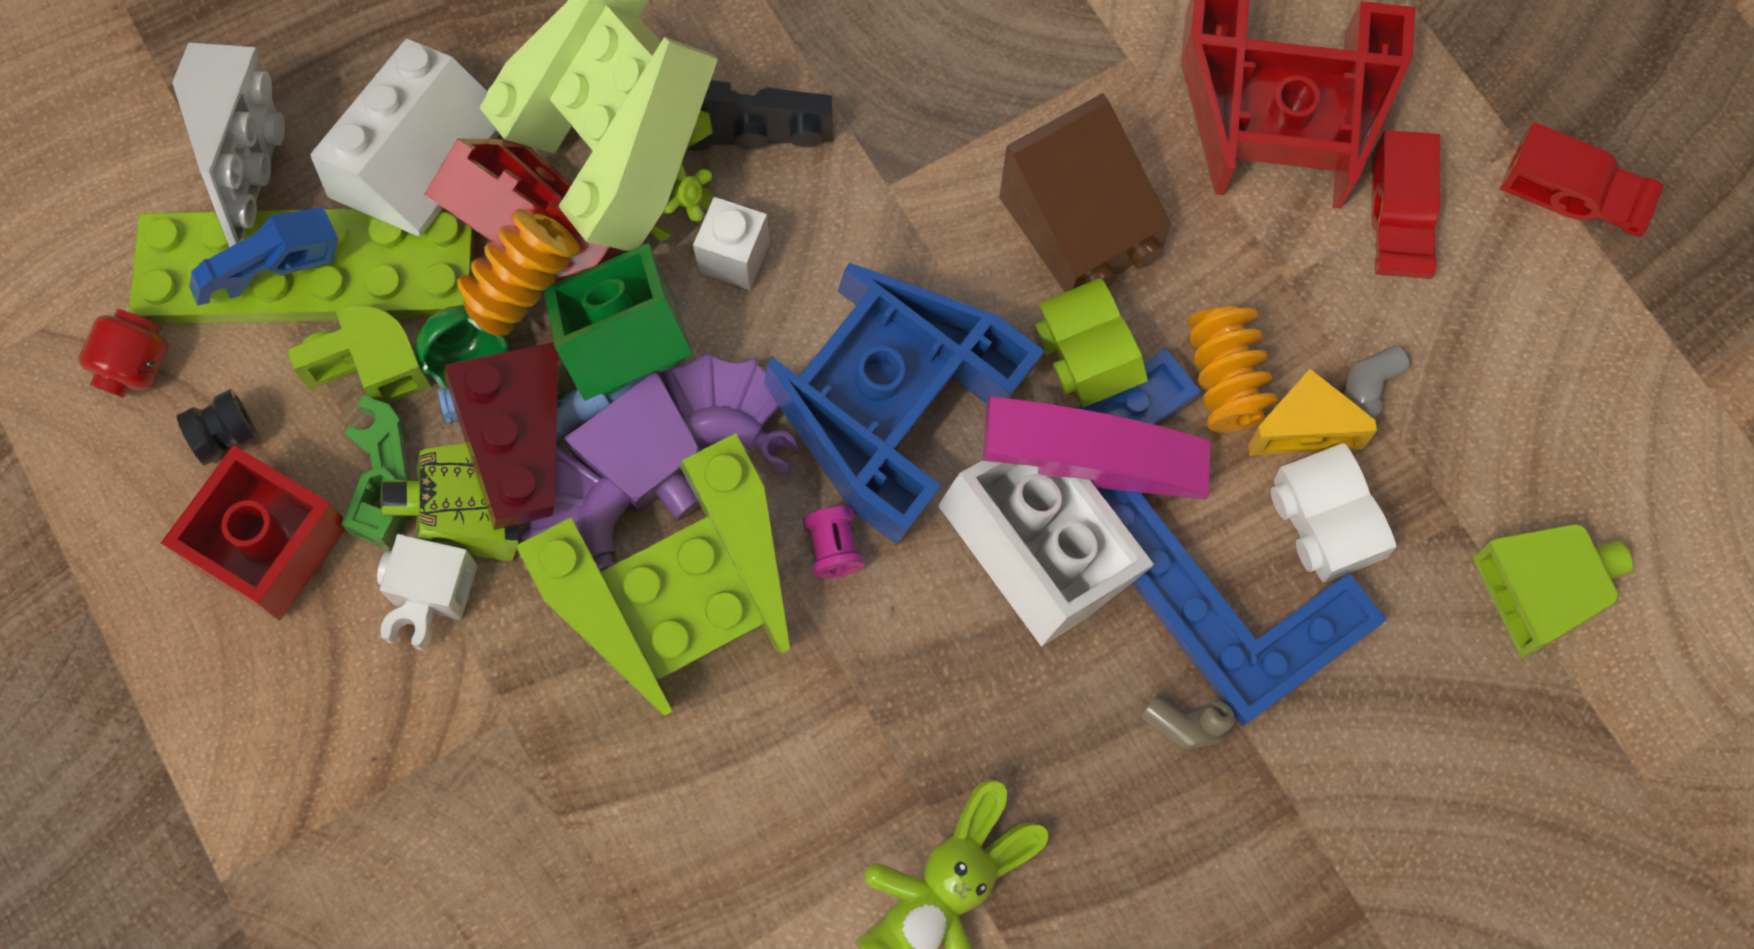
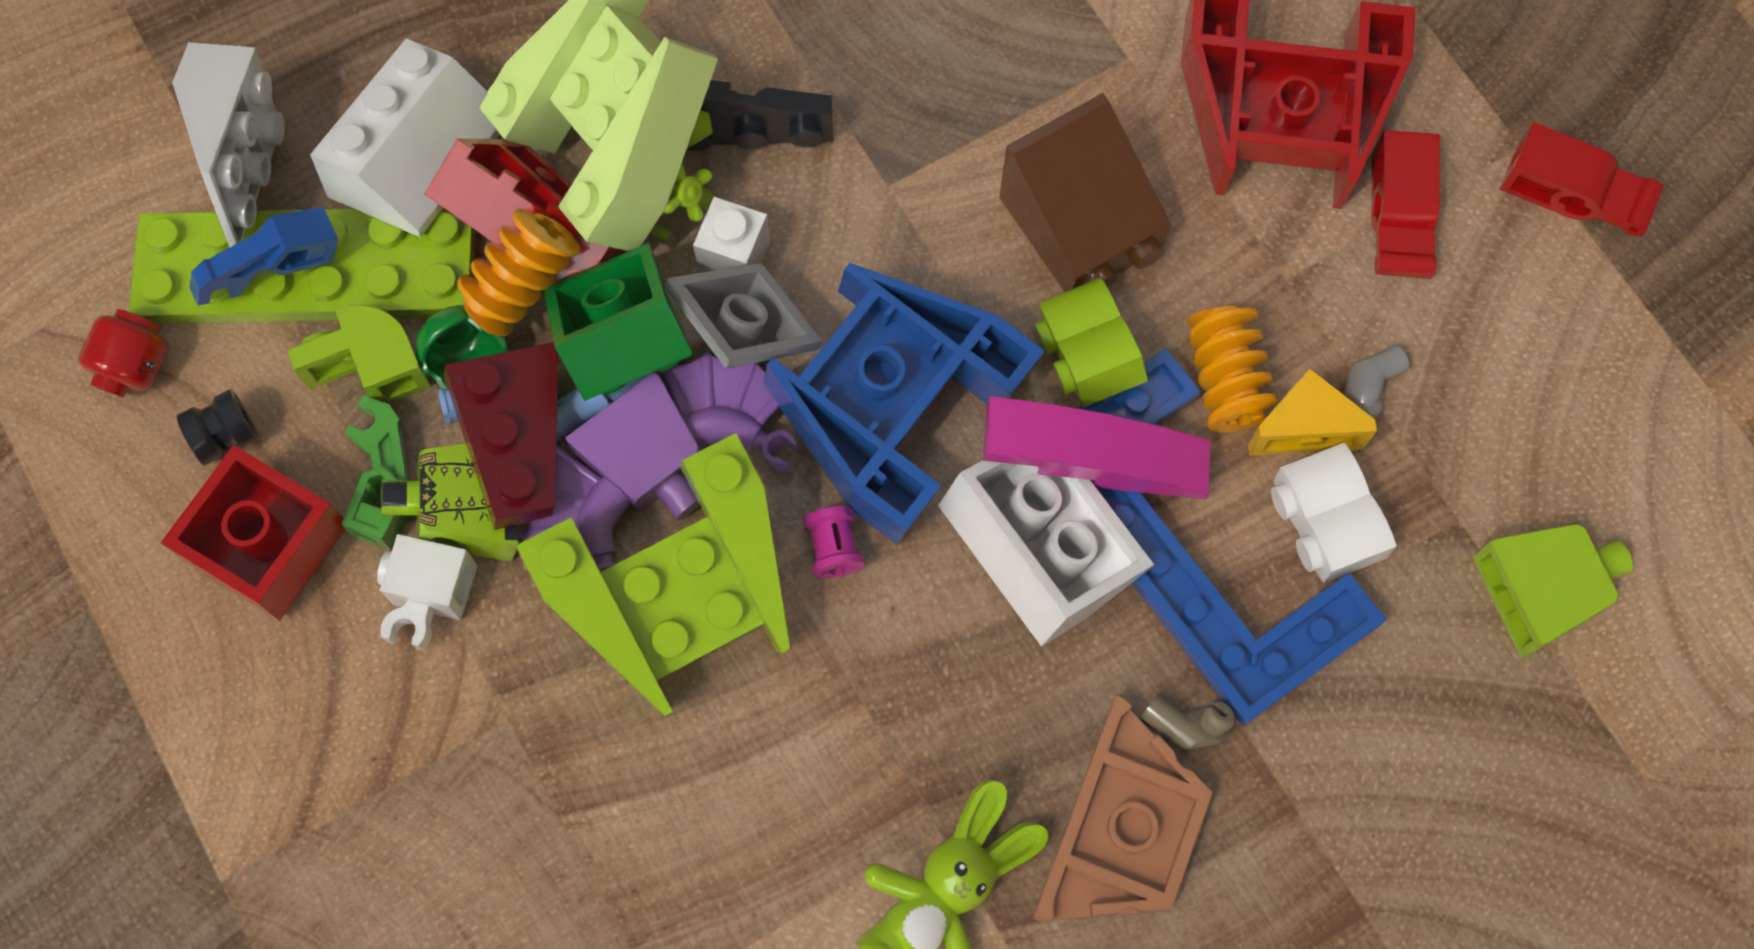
(743, 314): none -> light grey slope
(1127, 827): none -> nougat wing

